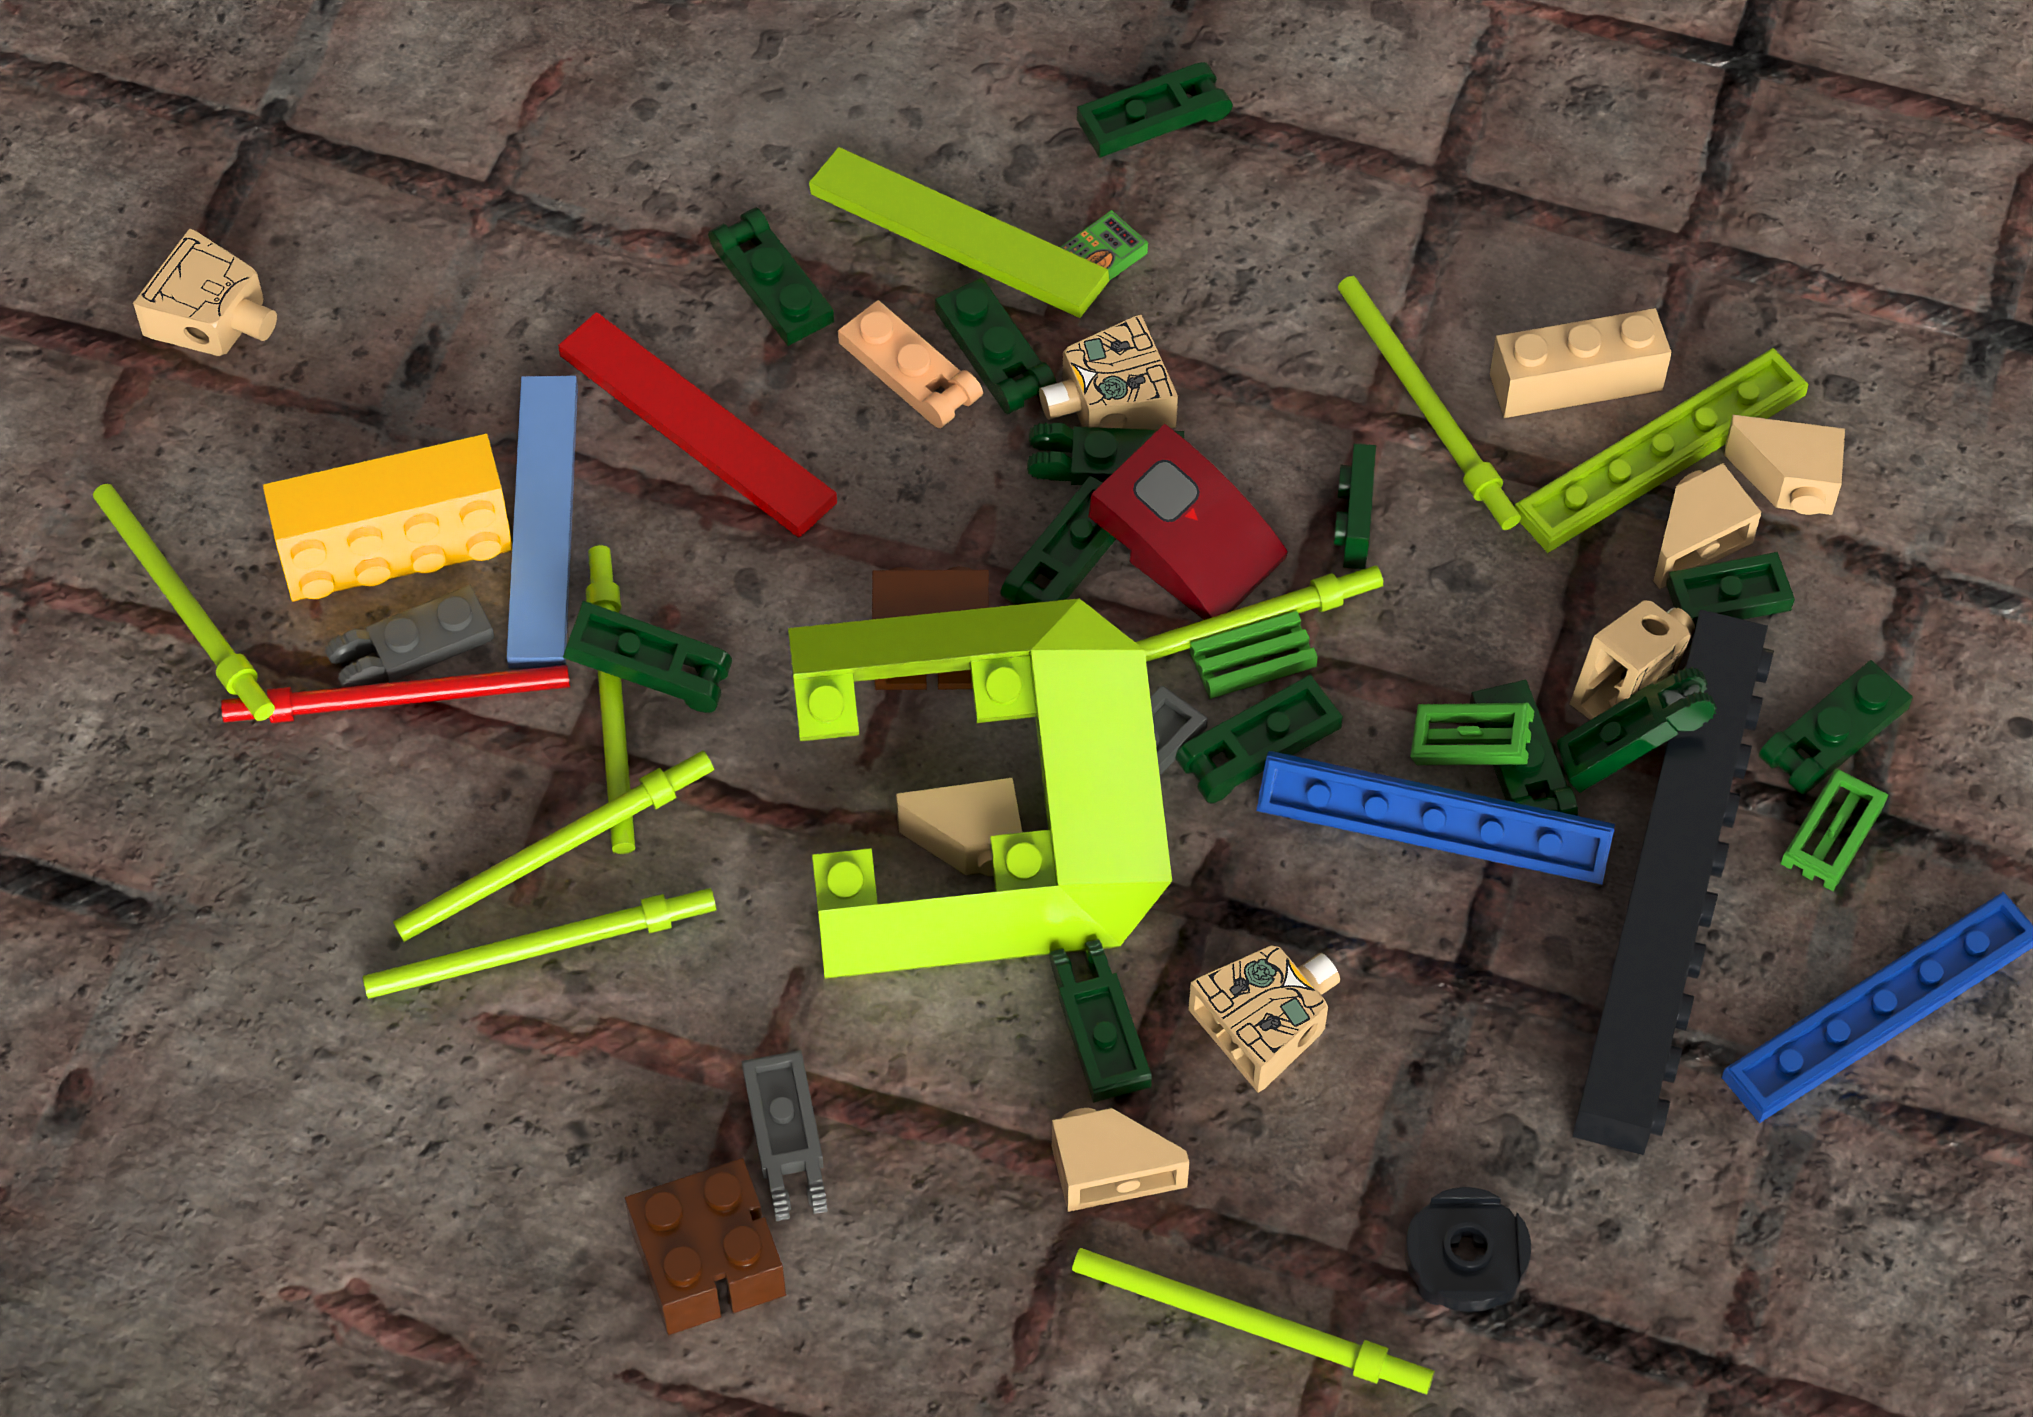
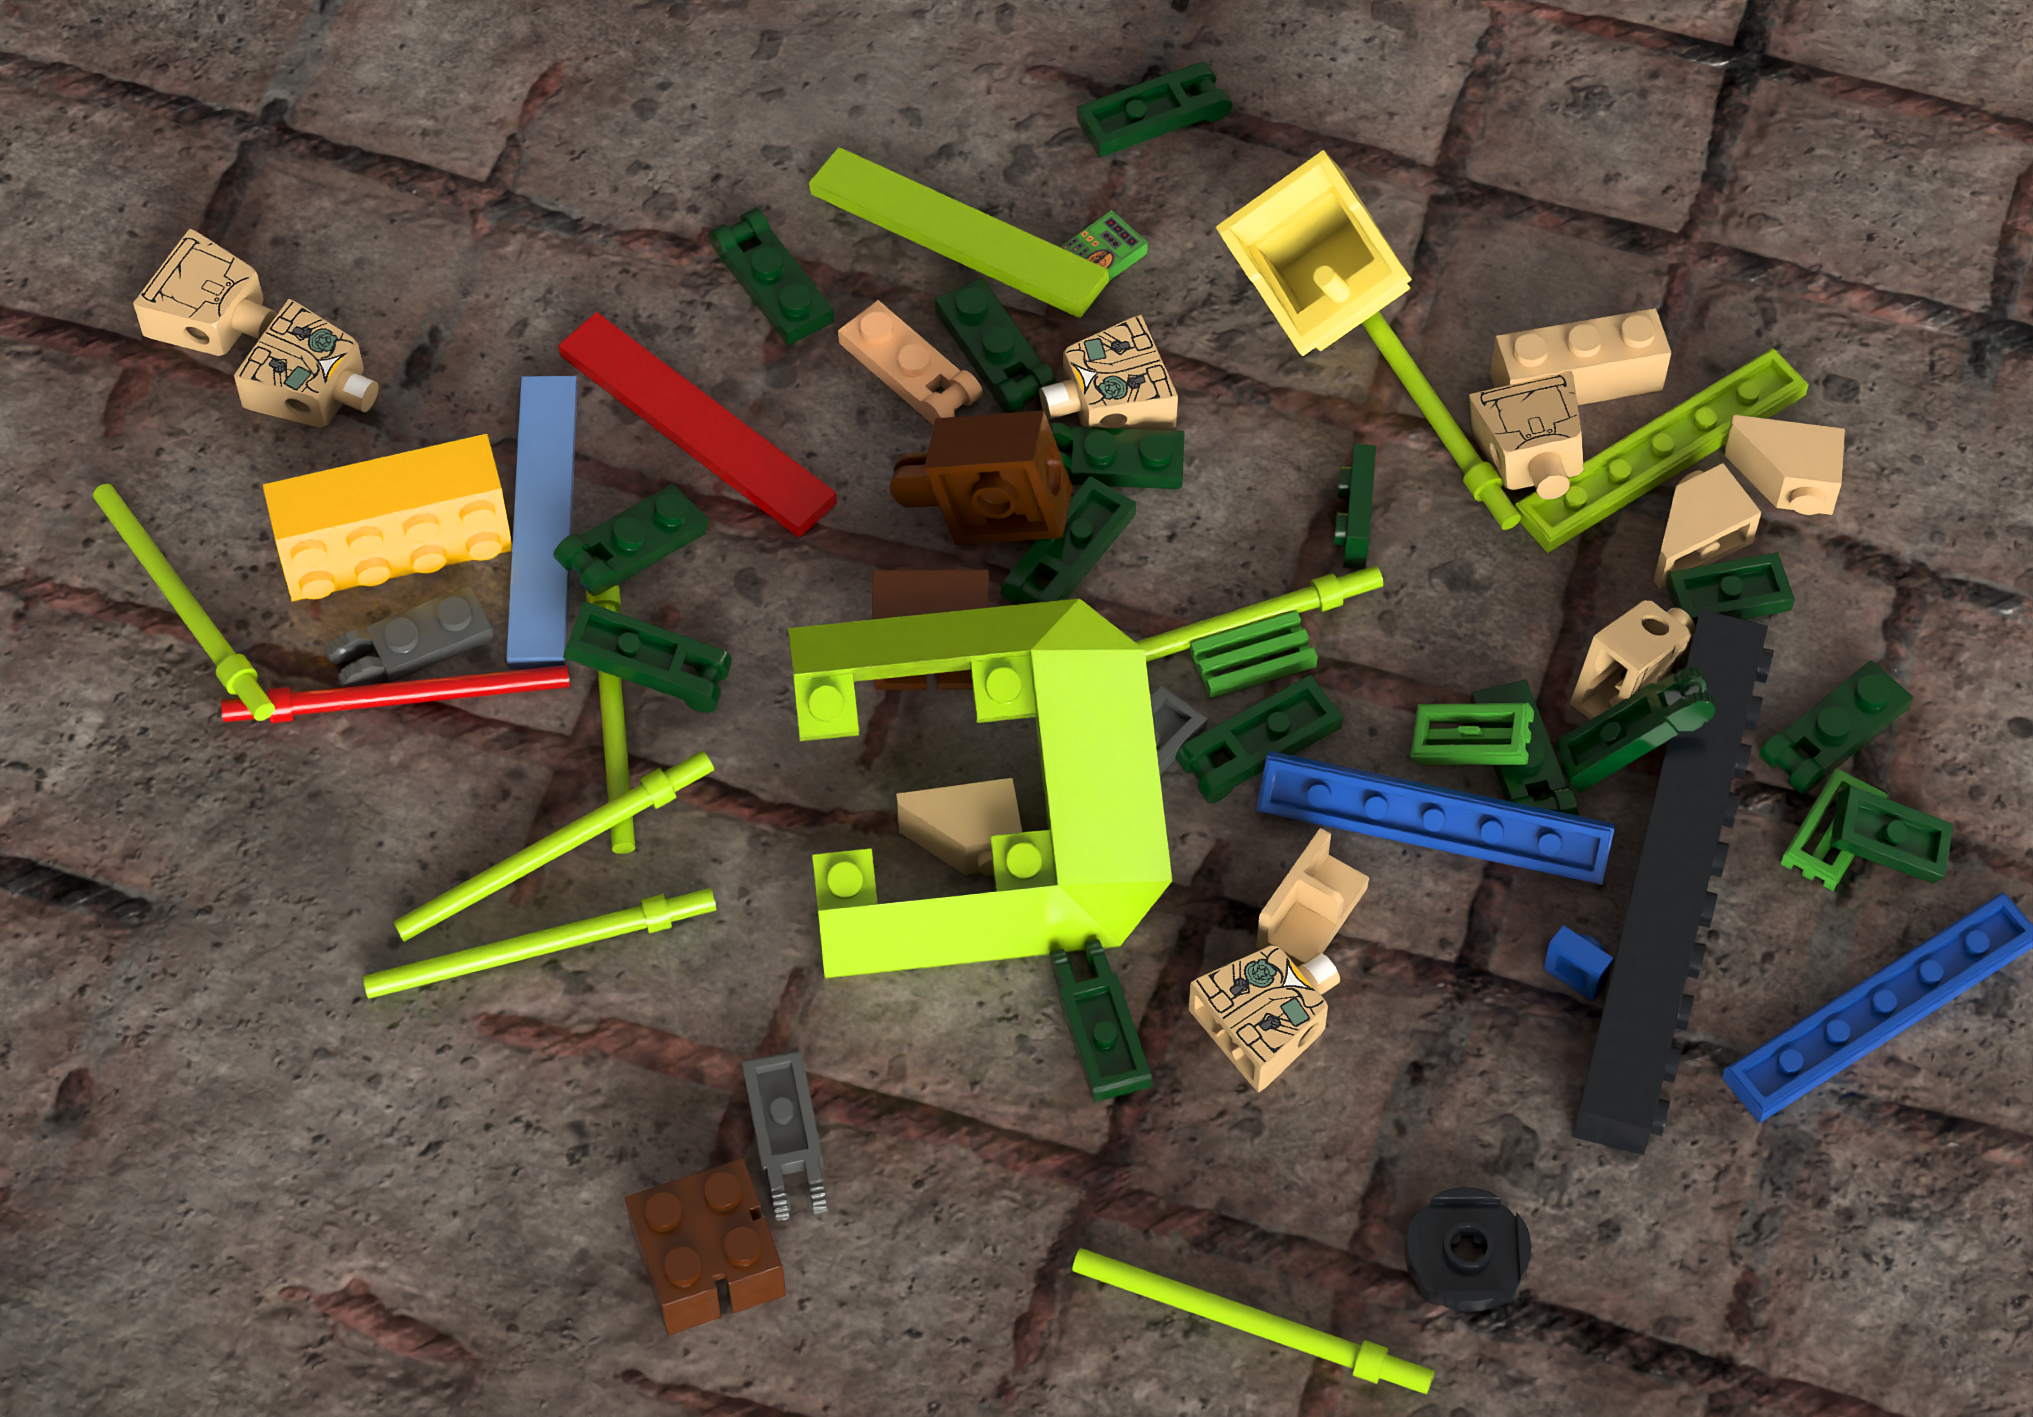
(304, 370): none -> tan torso
(632, 540): none -> dark green plate
(990, 477): none -> reddish brown brick
(1113, 1159): tan slope -> none
(1187, 525): dark red slope -> none
(1310, 902): none -> tan panel
(1315, 254): none -> light yellow piece
(1531, 433): none -> tan torso
(1578, 962): none -> blue plate
(1891, 834): none -> dark green plate

